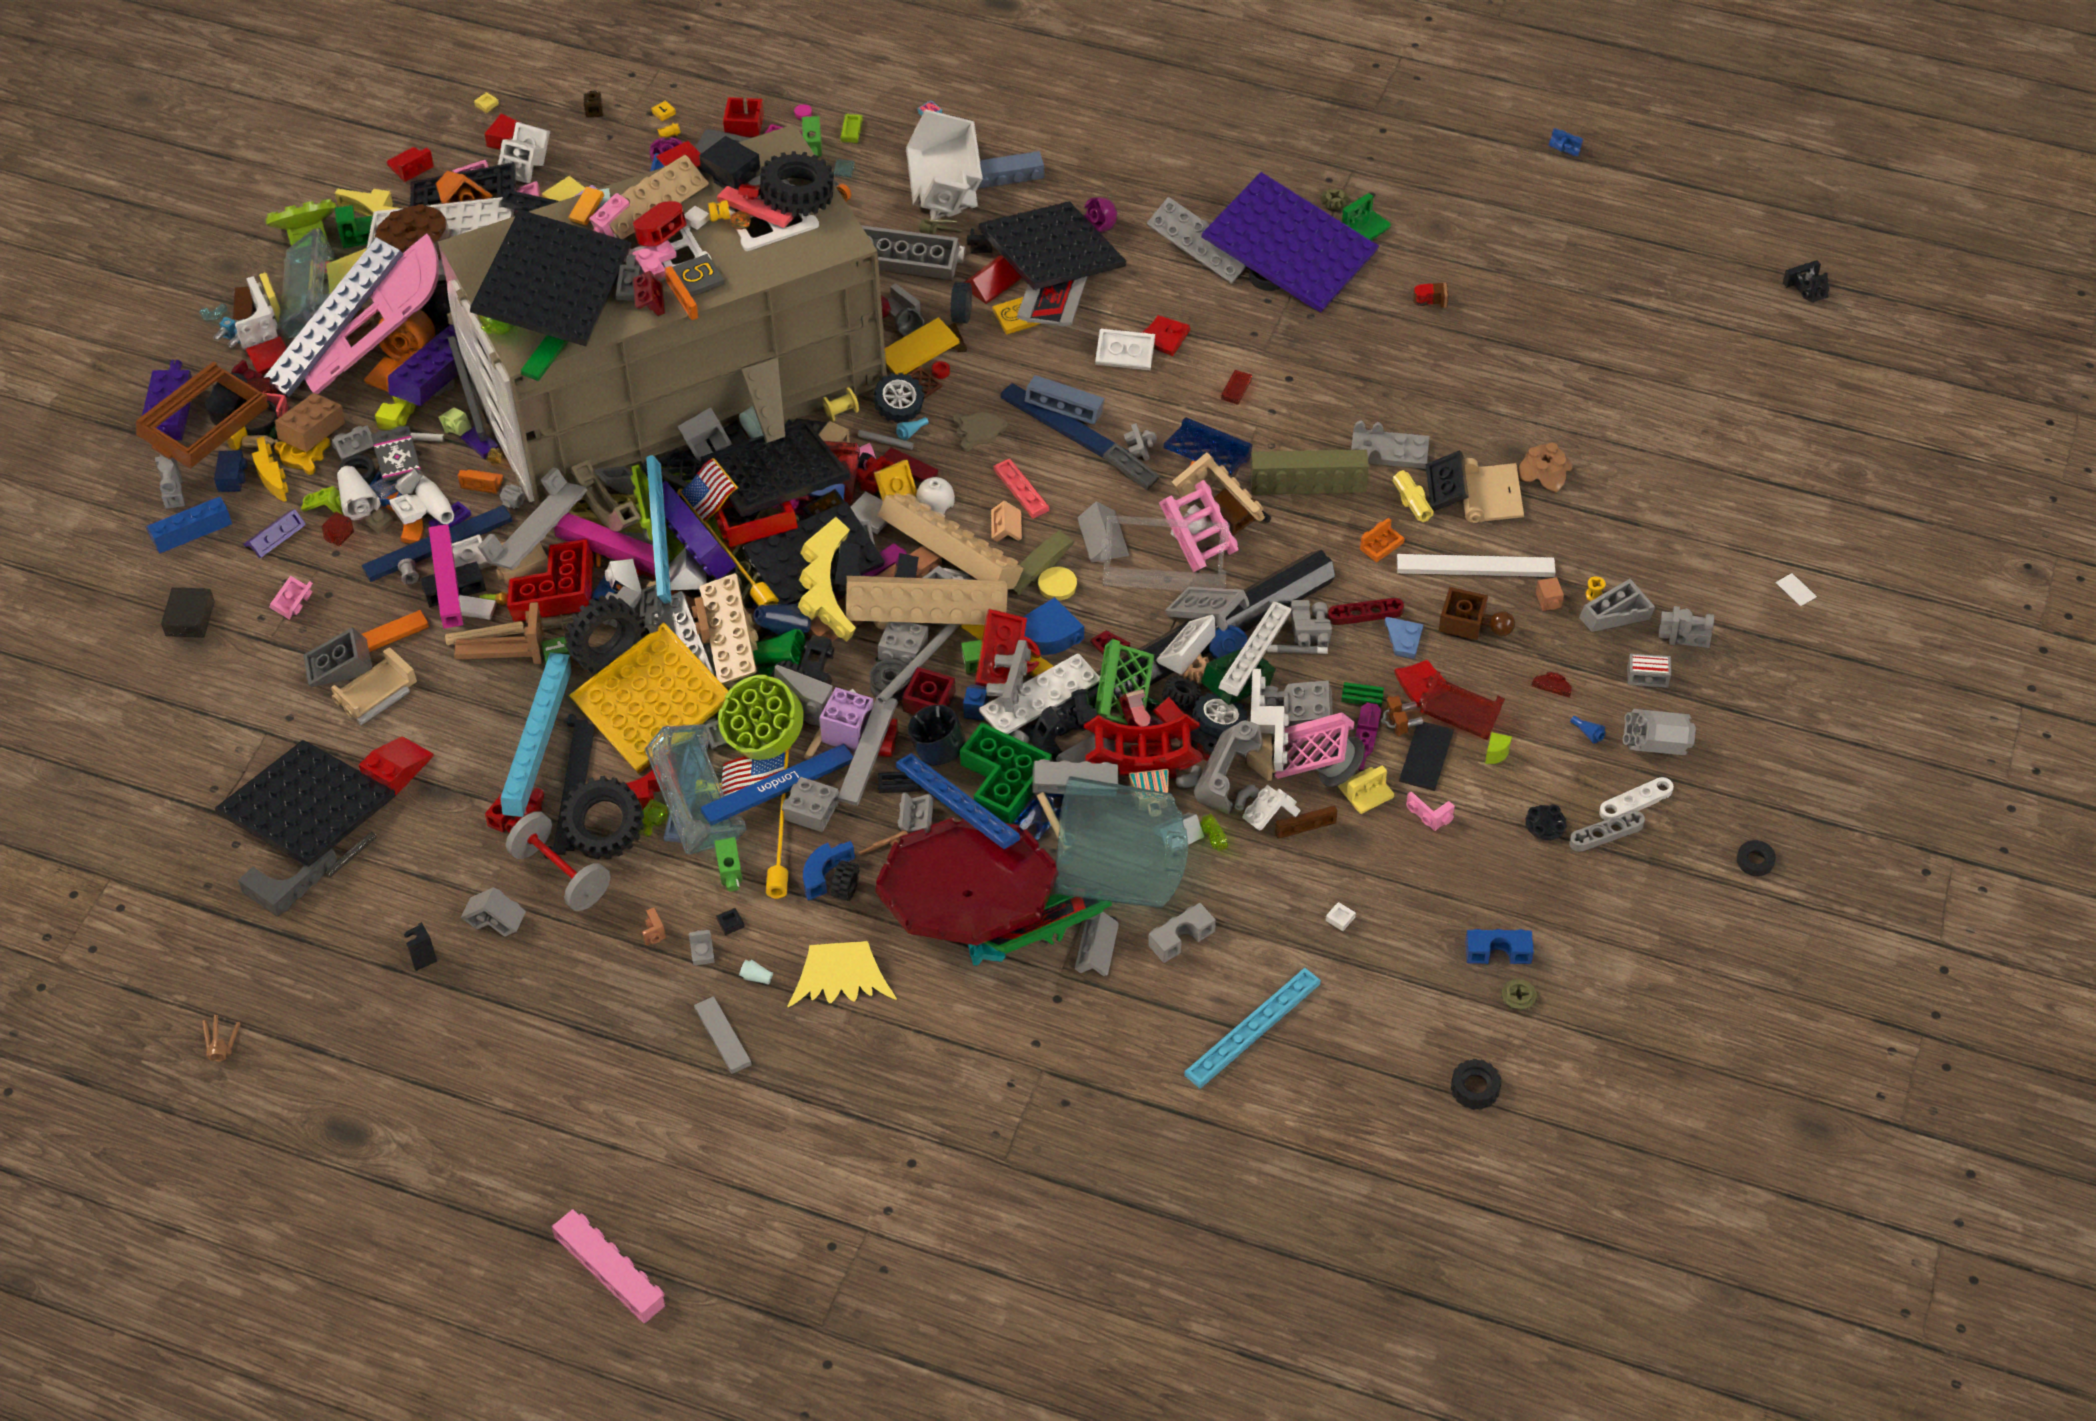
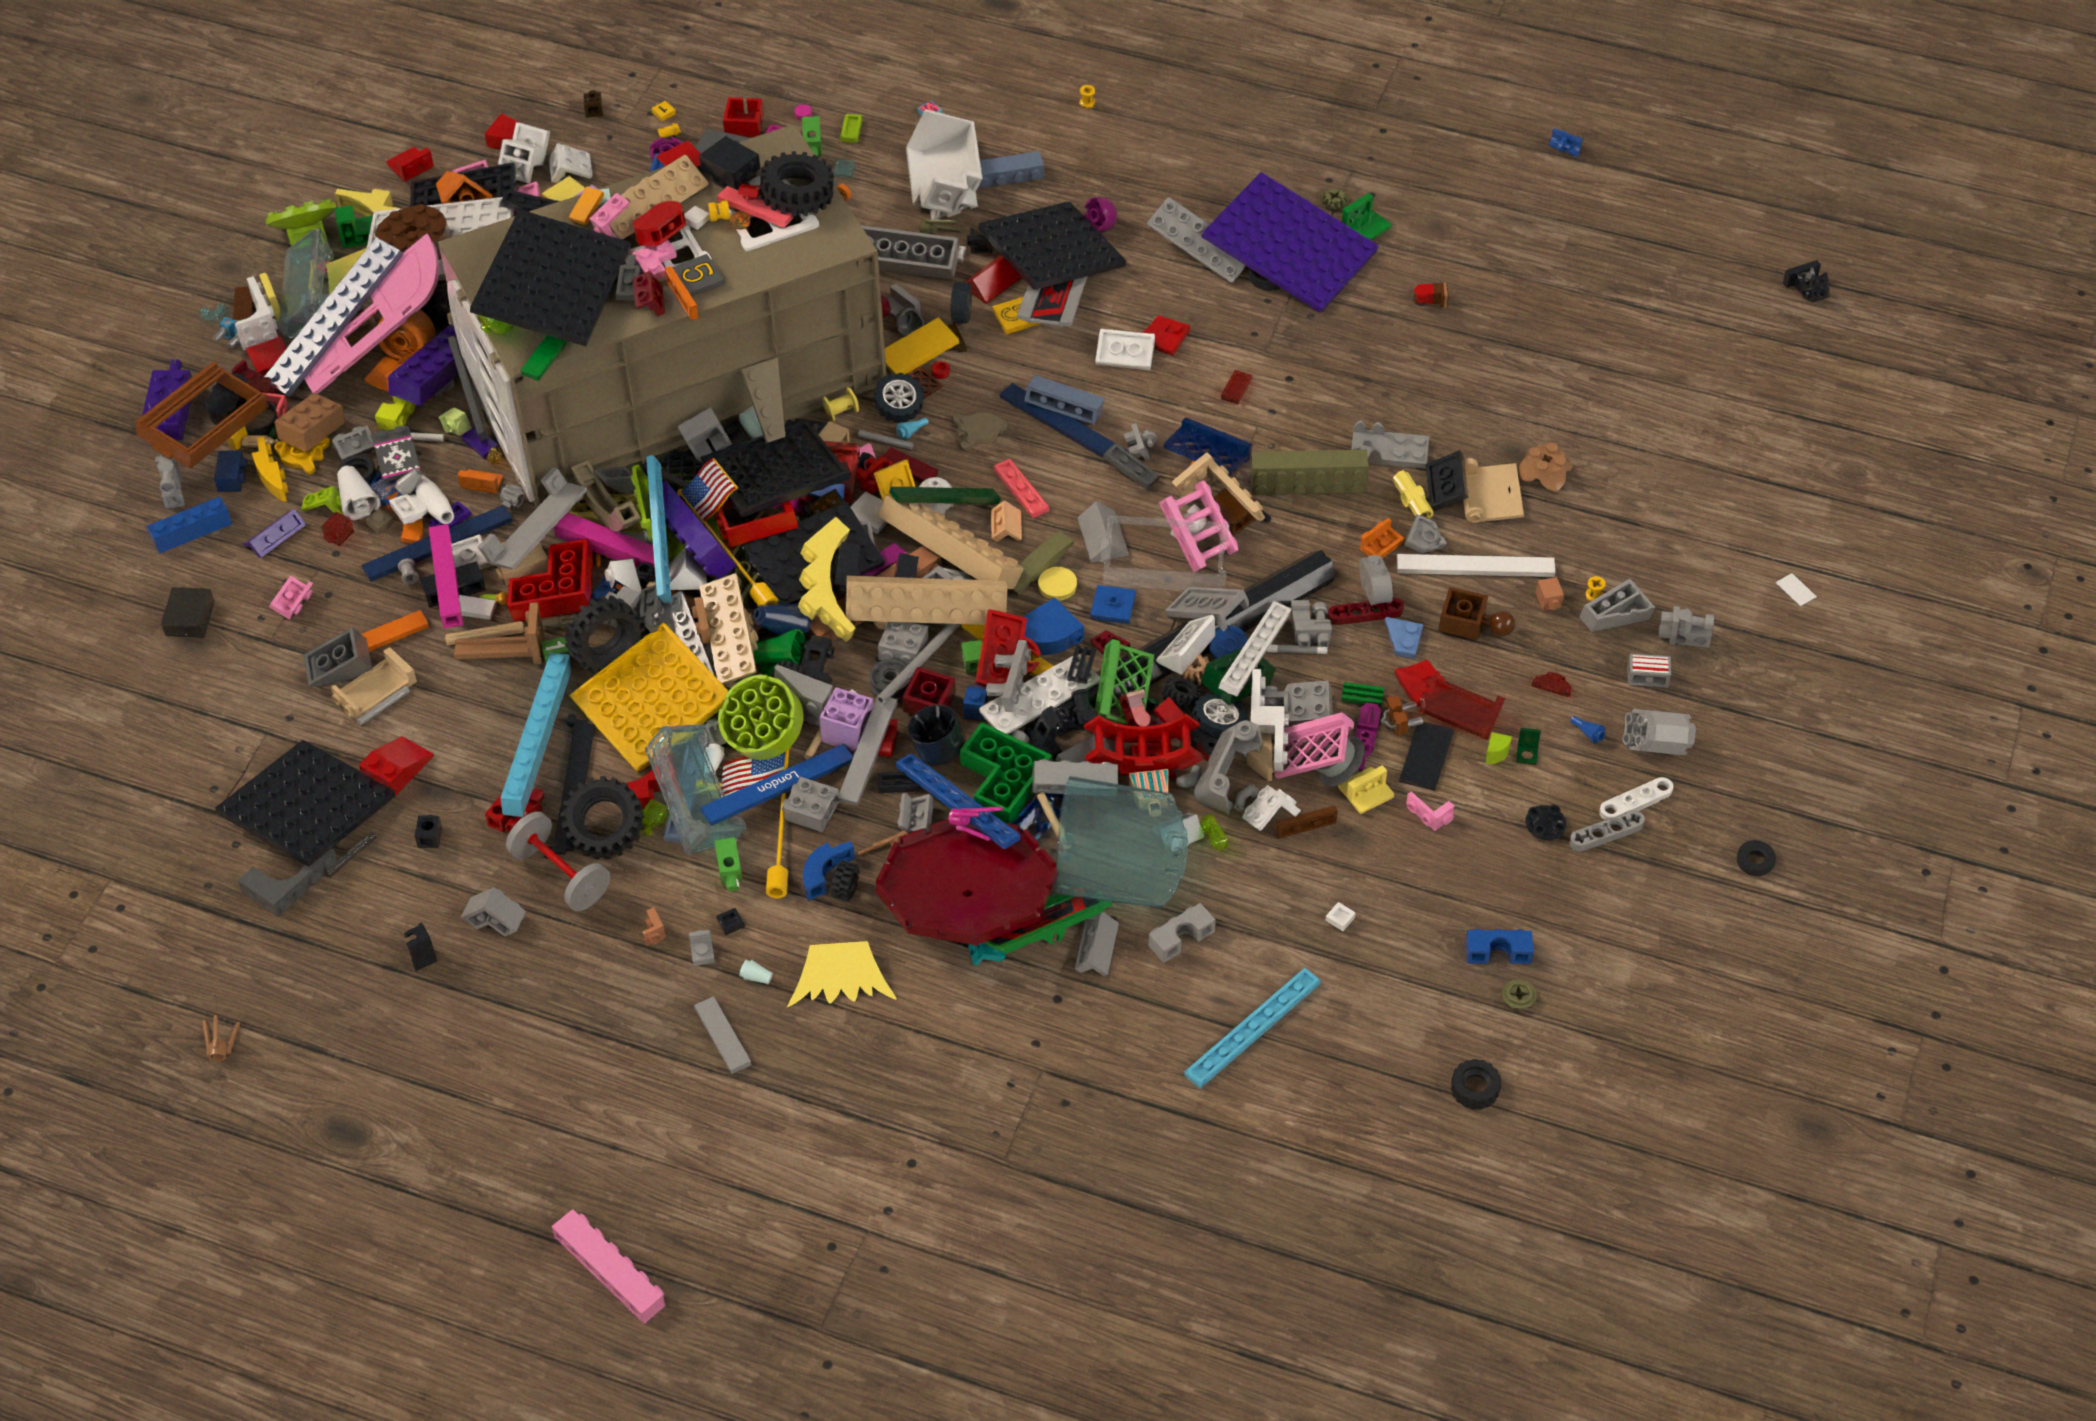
(428, 831): none -> black brick
(486, 102): light yellow tile -> none
(570, 160): none -> white bracket
(645, 574): none -> black cone
(715, 754): none -> white cone
(945, 495): none -> dark green tile
(962, 816): none -> dark pink plant
(1084, 652): none -> black tile
(1087, 96): none -> yellow bush
(1113, 604): none -> blue plate
(1375, 580): none -> light grey brick
(1424, 536): none -> light grey plate
(1528, 741): none -> dark green bracket

